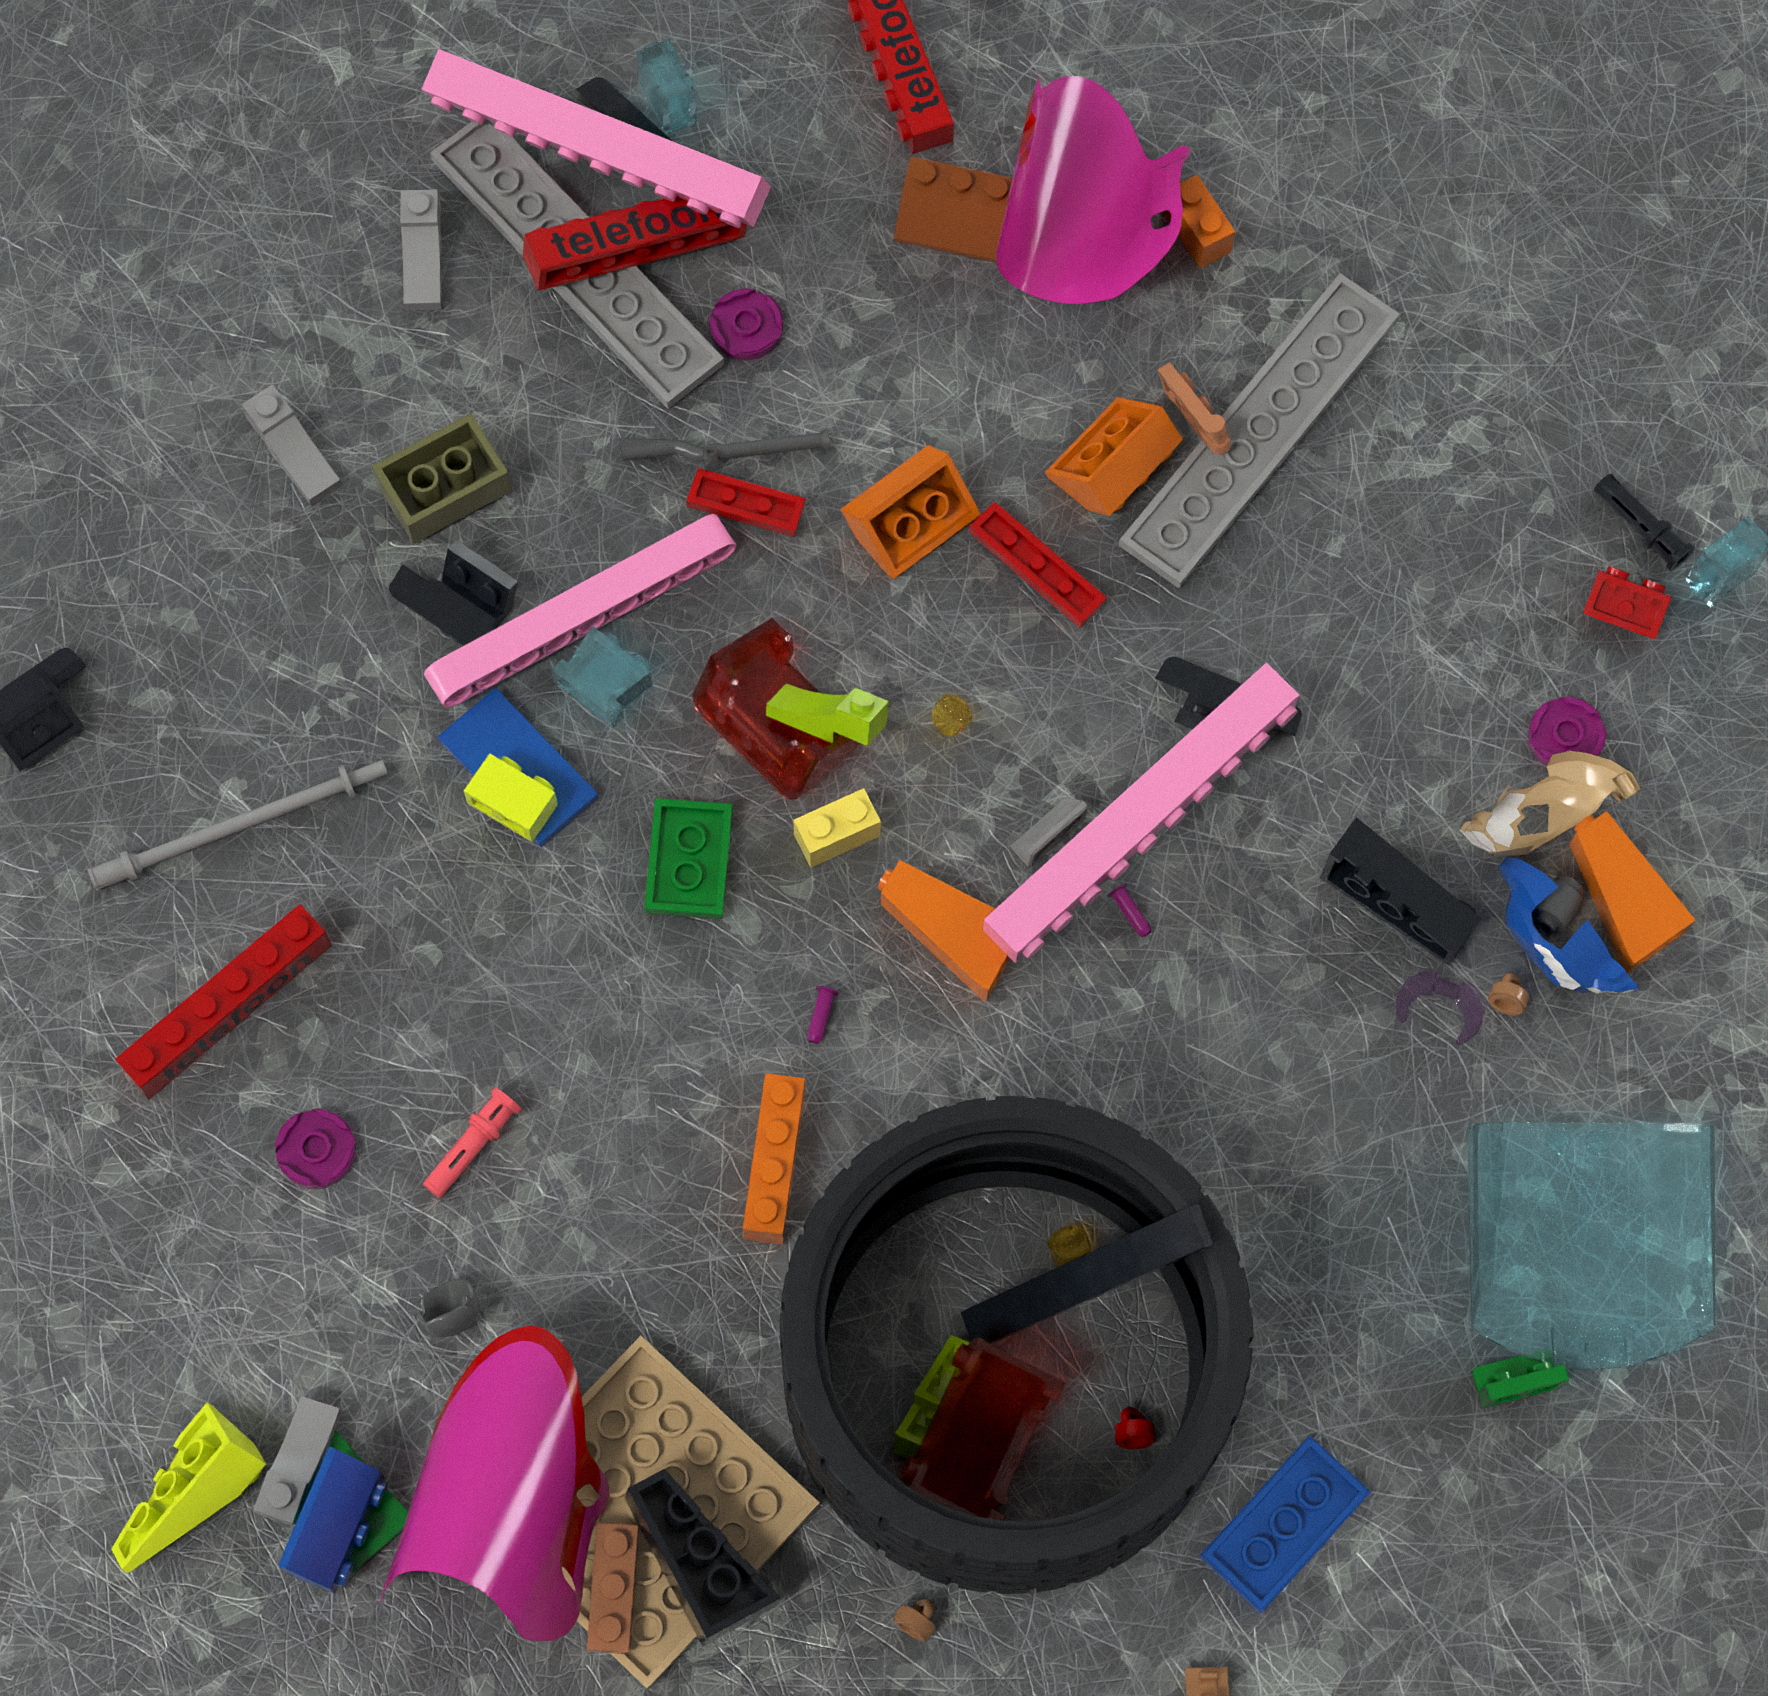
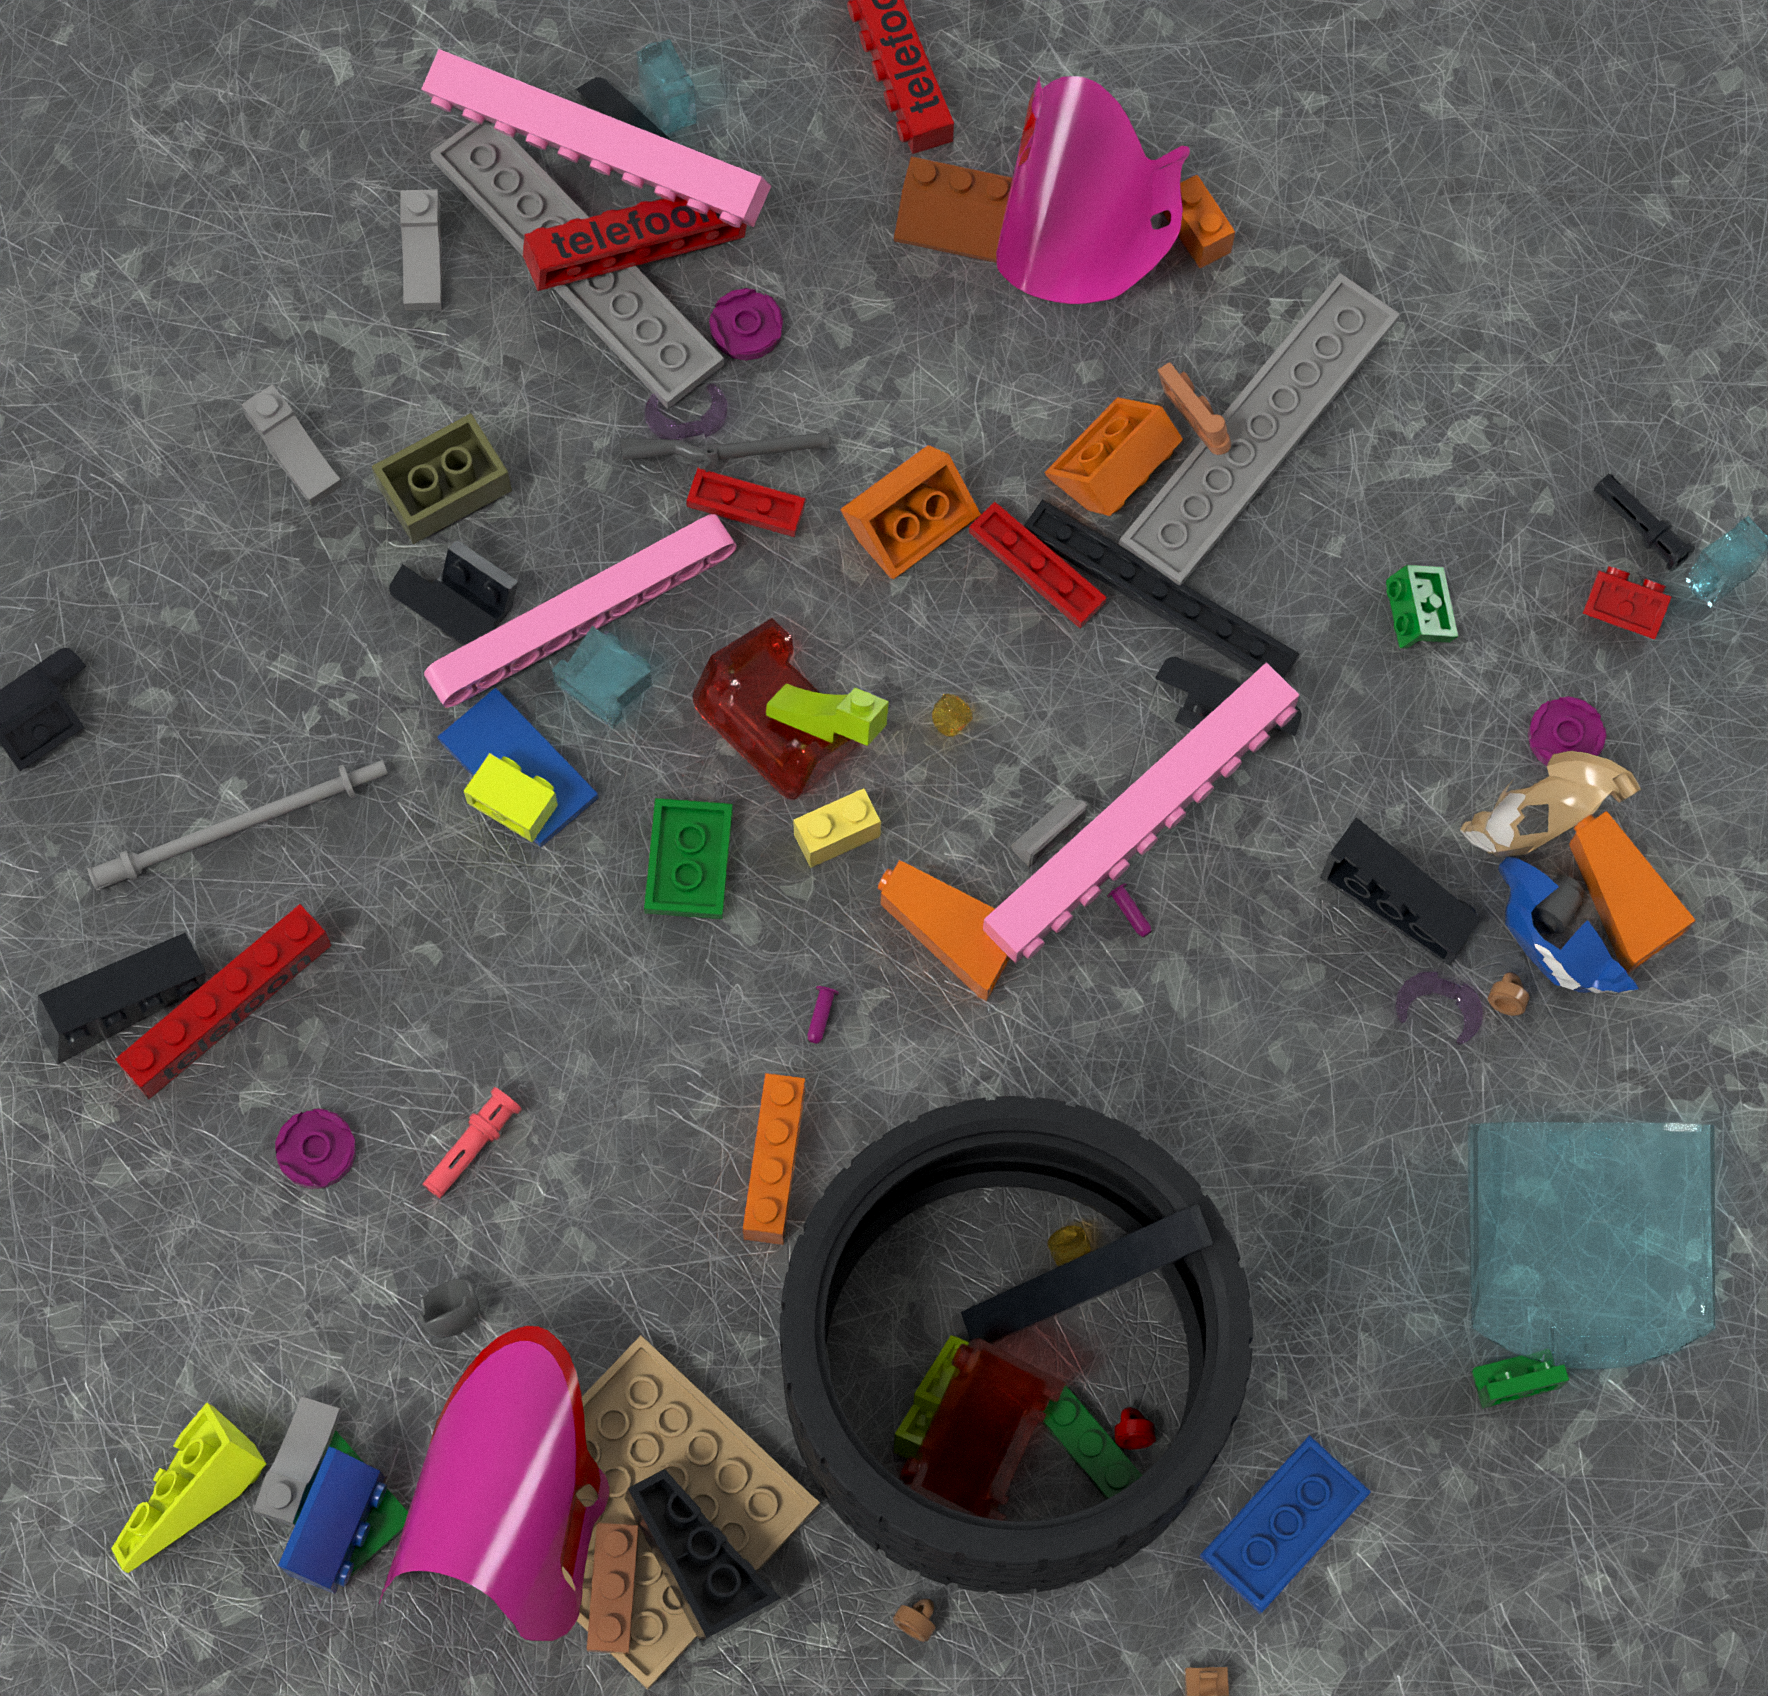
(117, 996): none -> black wedge
(709, 423): none -> clear purple piece
(1089, 1445): none -> green plate
(1157, 592): none -> black tile
(1421, 605): none -> green bracket

